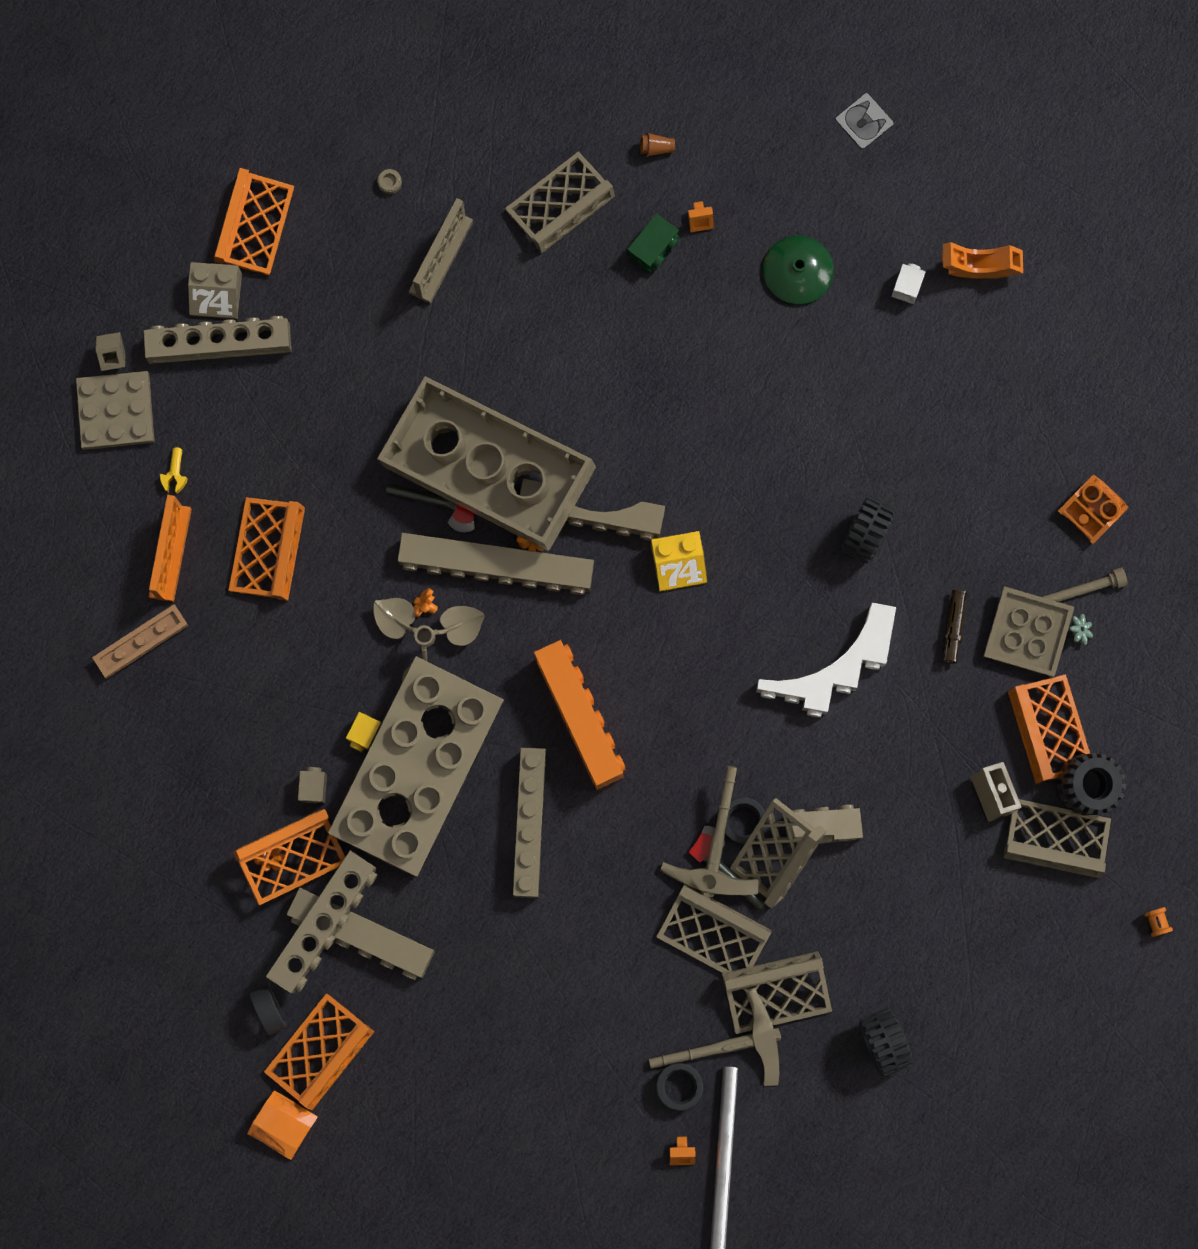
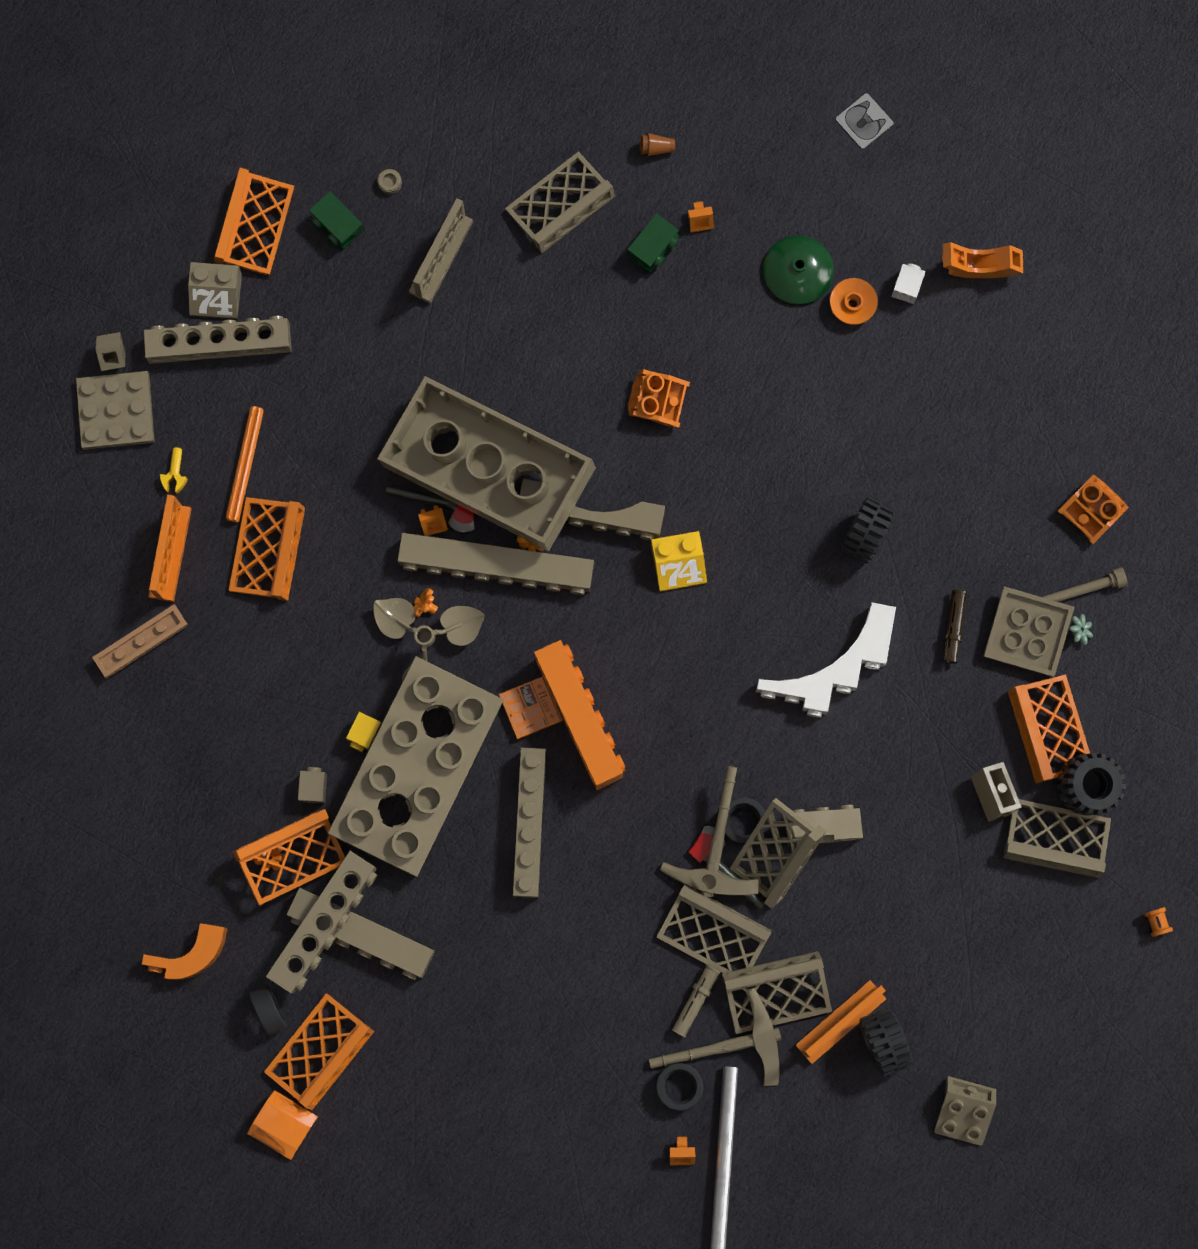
(201, 957): none -> orange arch
(244, 464): none -> orange axle
(336, 221): none -> dark green brick
(432, 521): none -> orange tile
(530, 708): none -> orange tile
(657, 397): none -> orange slope
(696, 1000): none -> dark tan pin
(841, 1021): none -> orange fence
(855, 290): none -> orange dish
(966, 1111): none -> dark tan bracket

